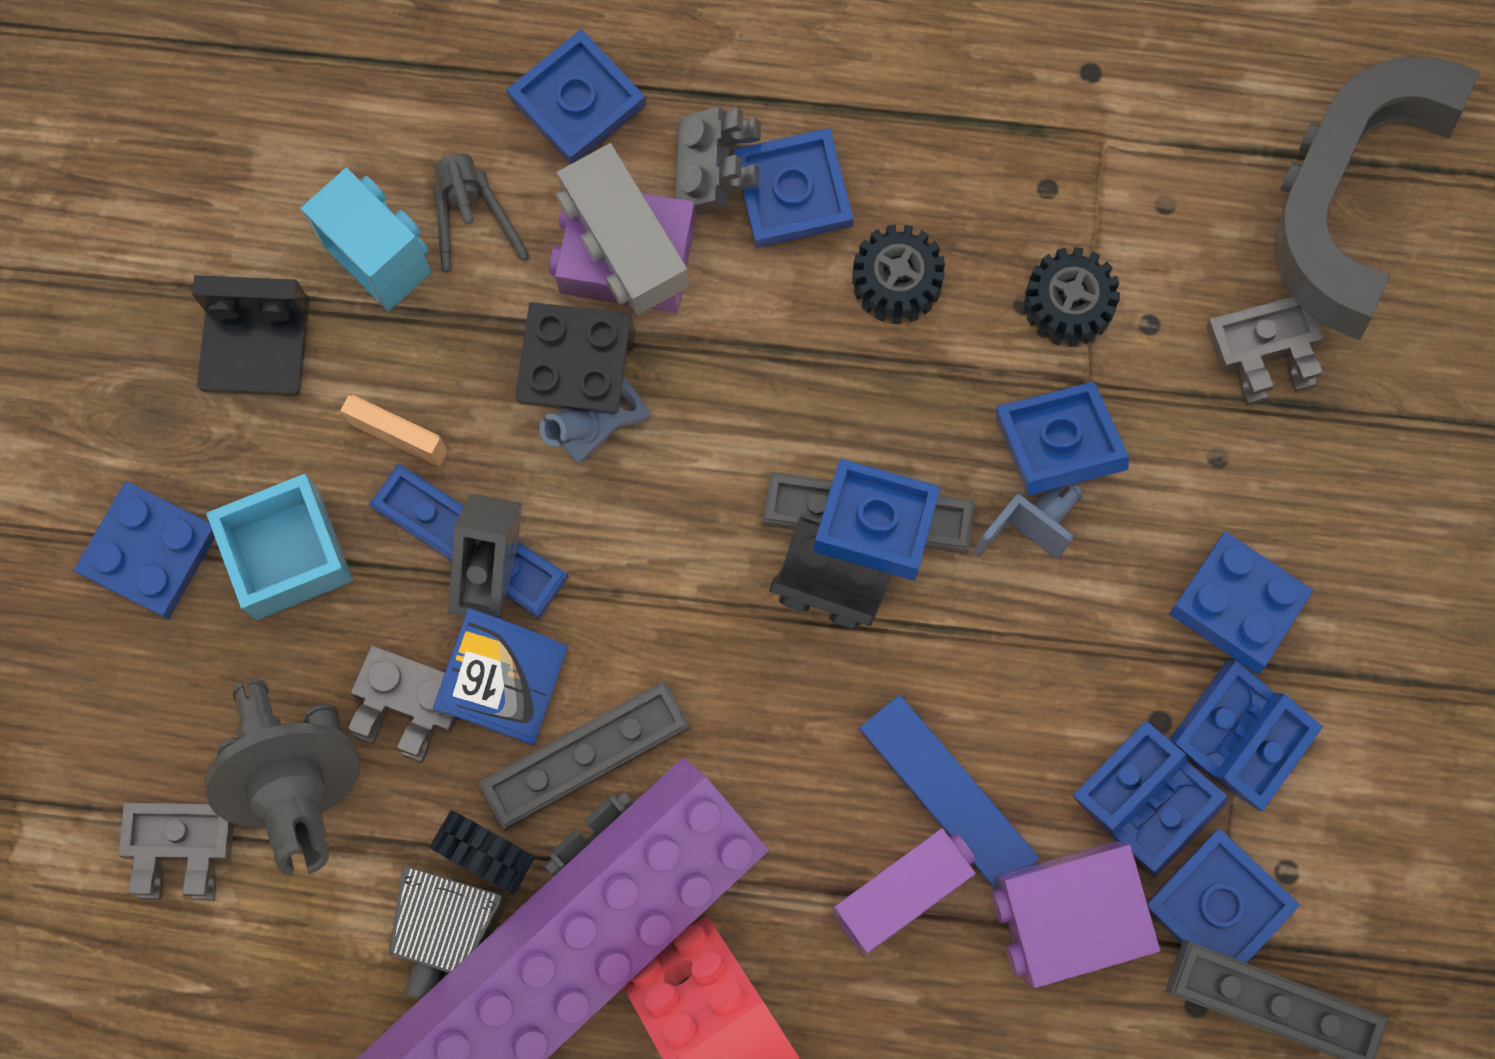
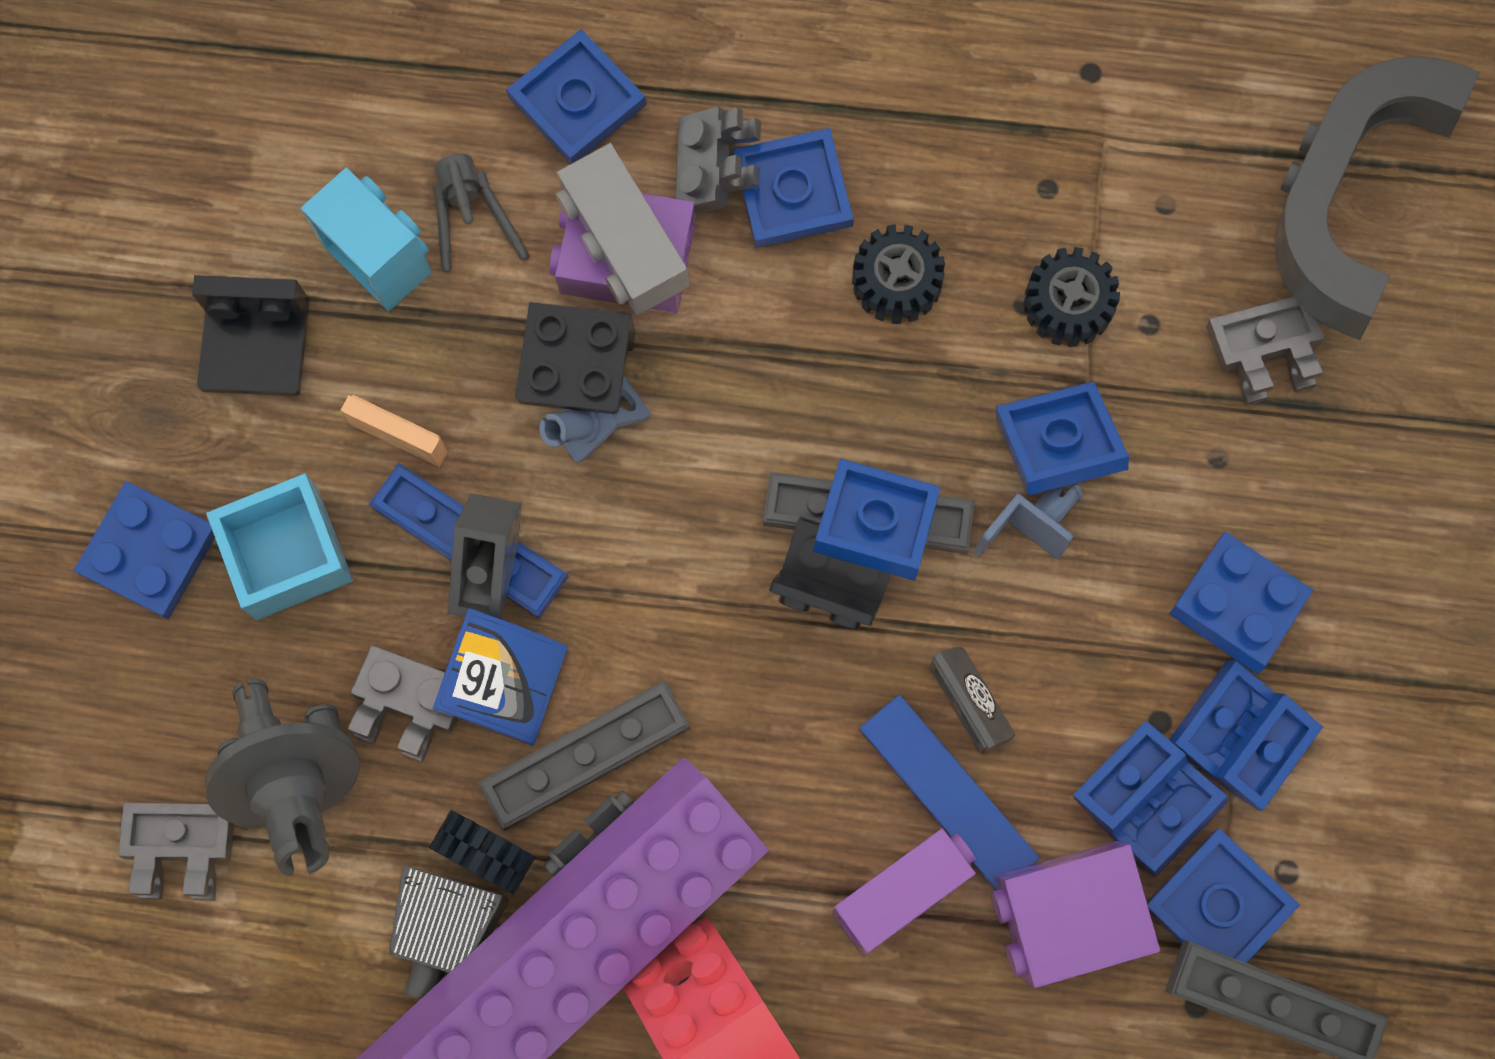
(971, 699): none -> dark grey slope

